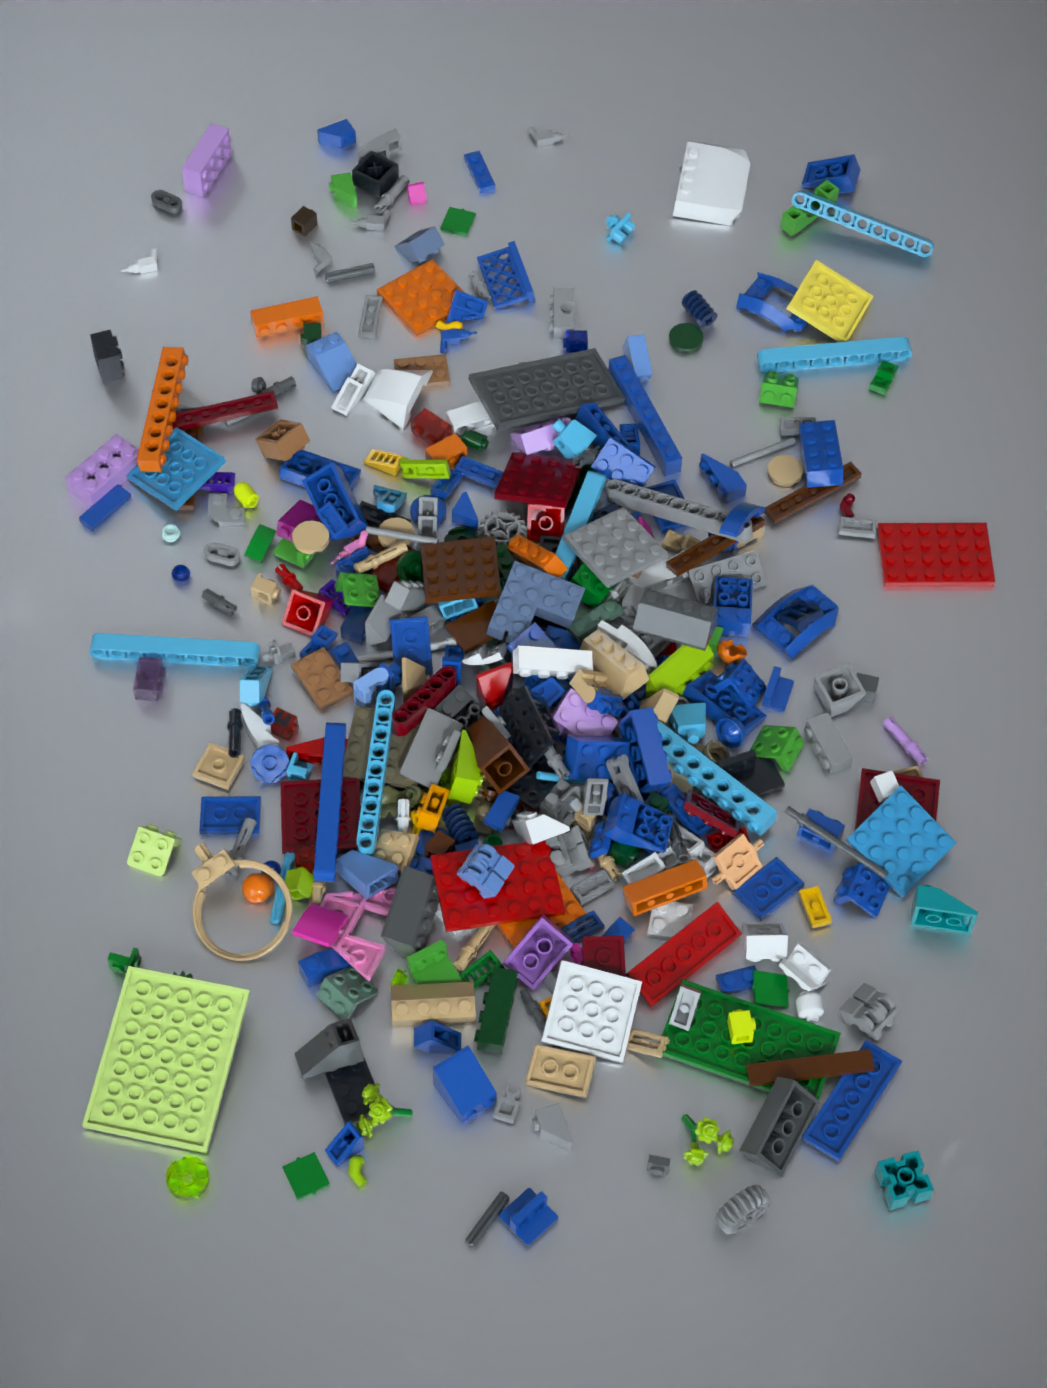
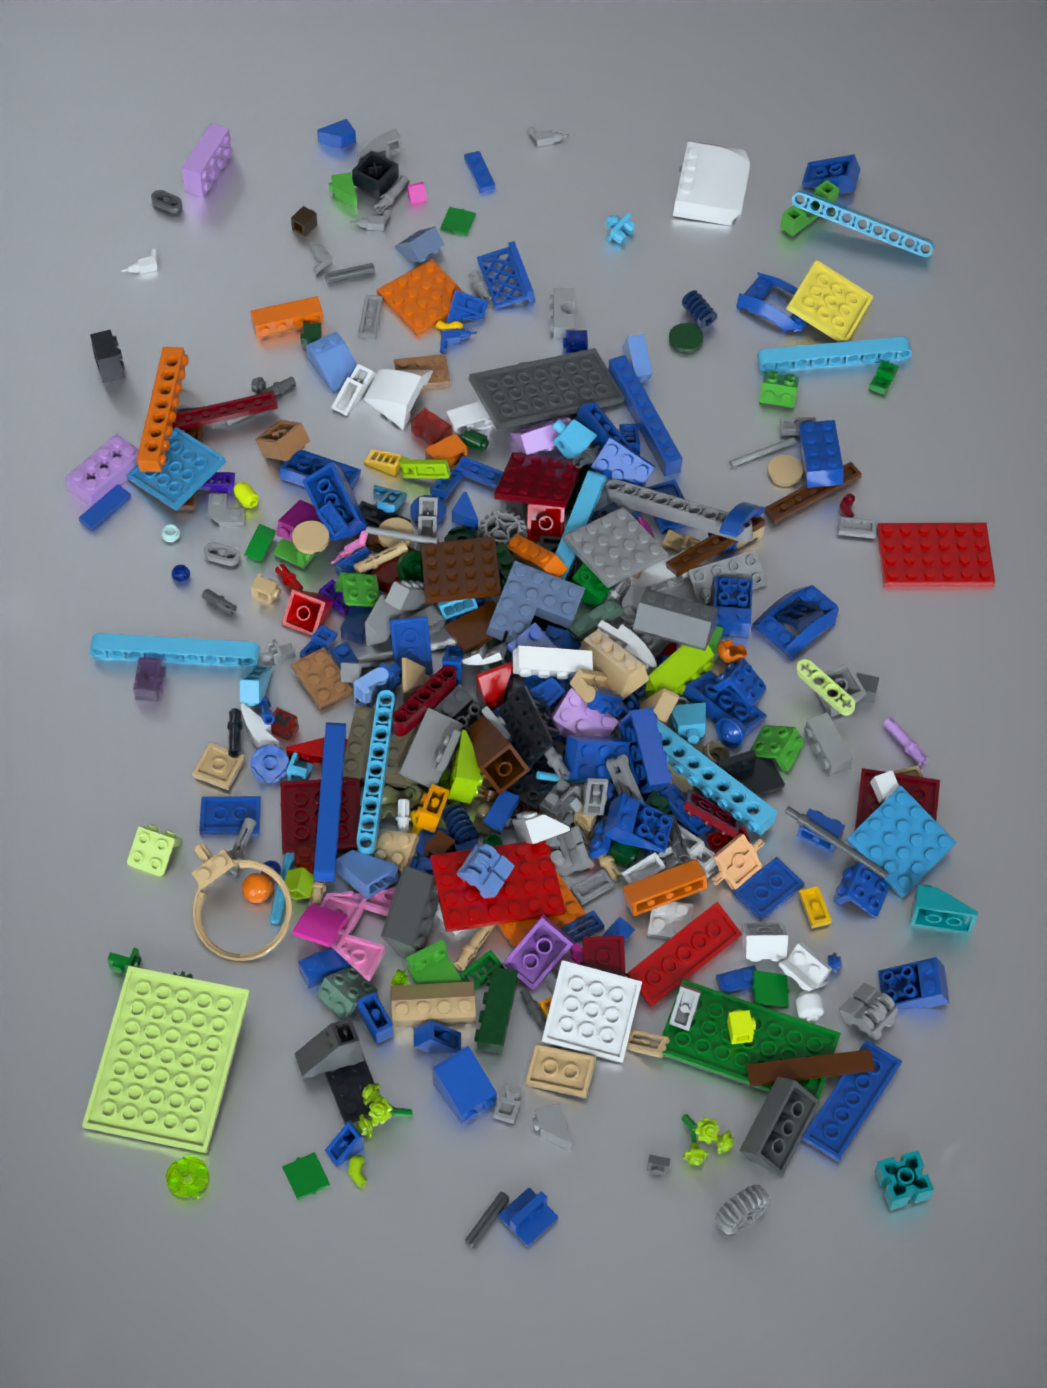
(375, 1017): none -> blue brick
(726, 480): blue slope -> none
(777, 691): blue panel -> none
(828, 685): none -> yellowish green beam
(835, 962): none -> blue plate
(916, 984): none -> blue slope

